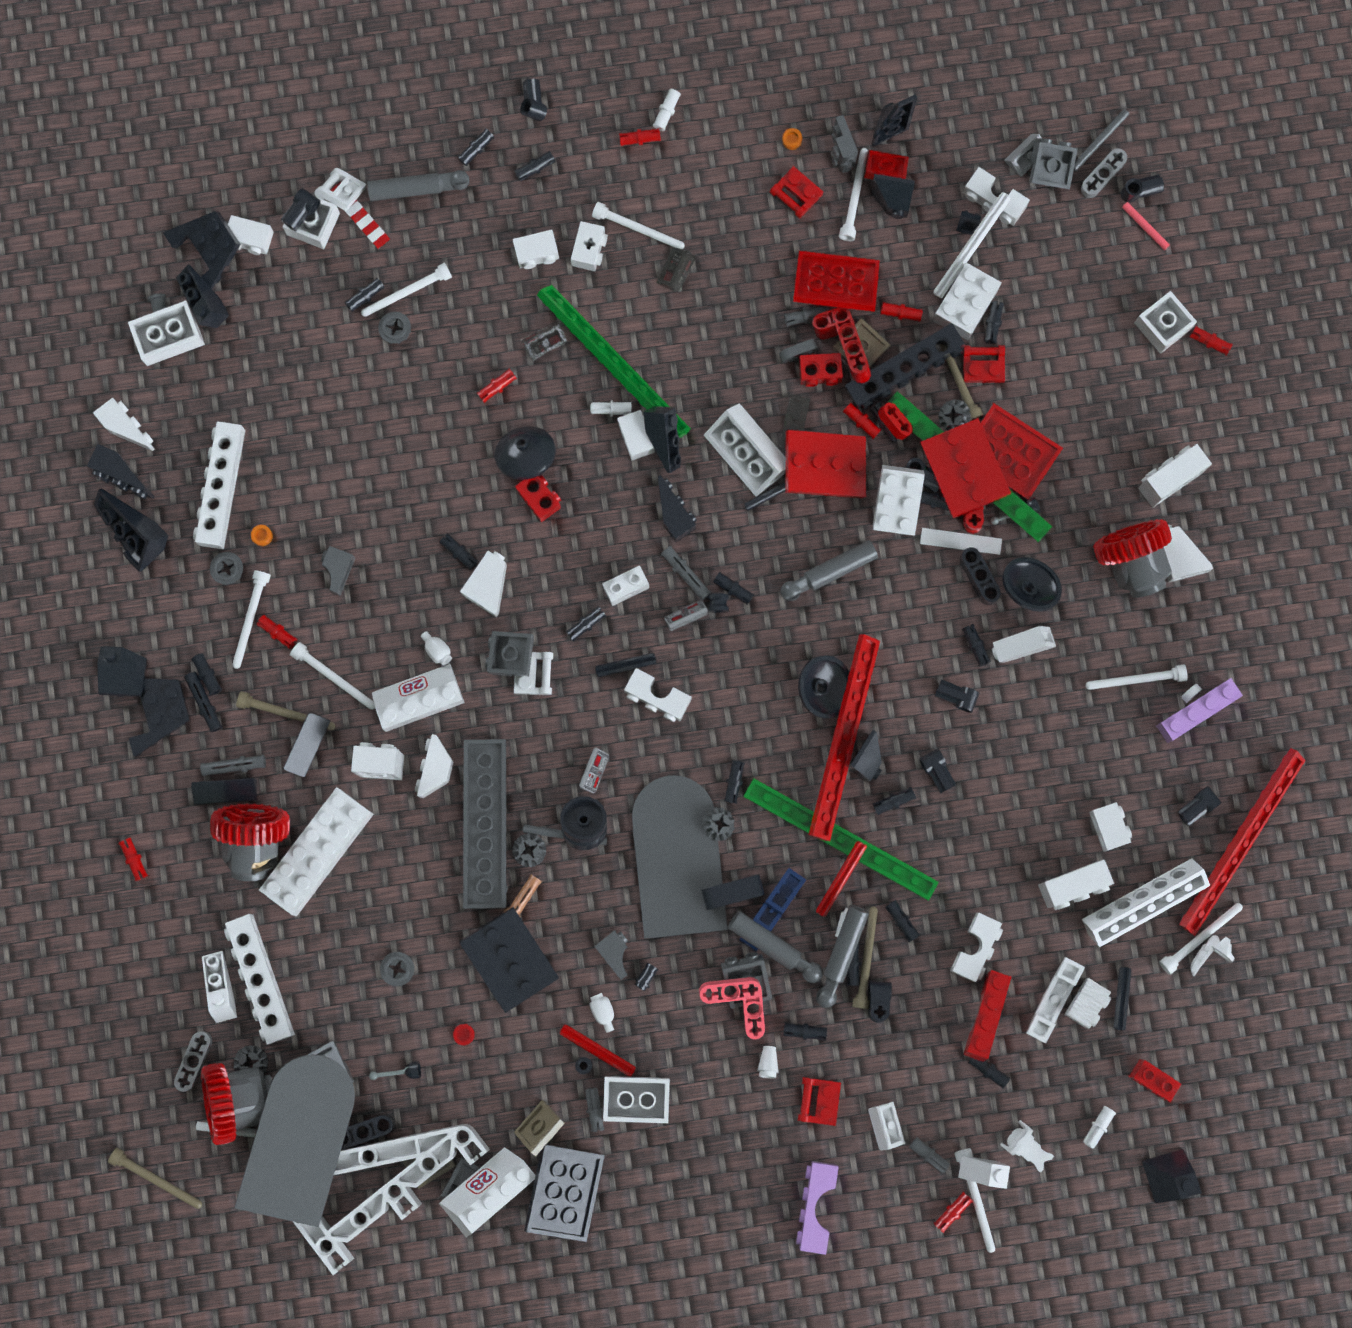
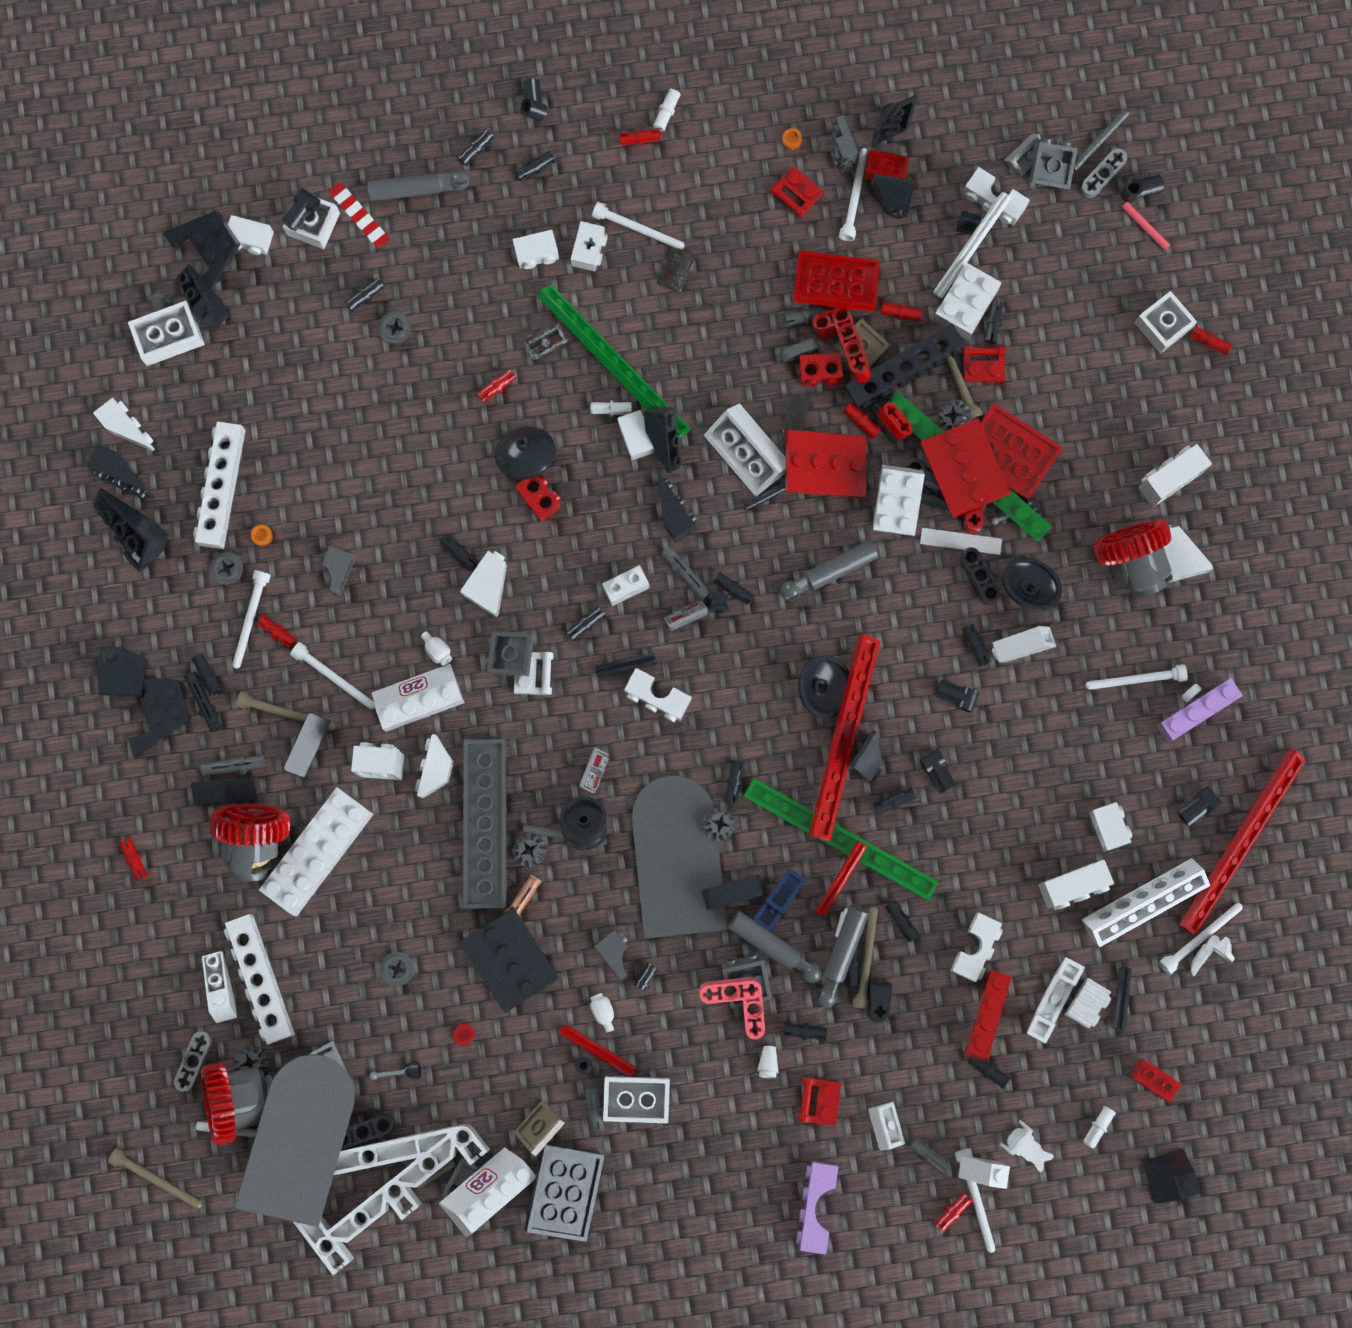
(345, 193): white plate -> none
(440, 273): white piece -> none

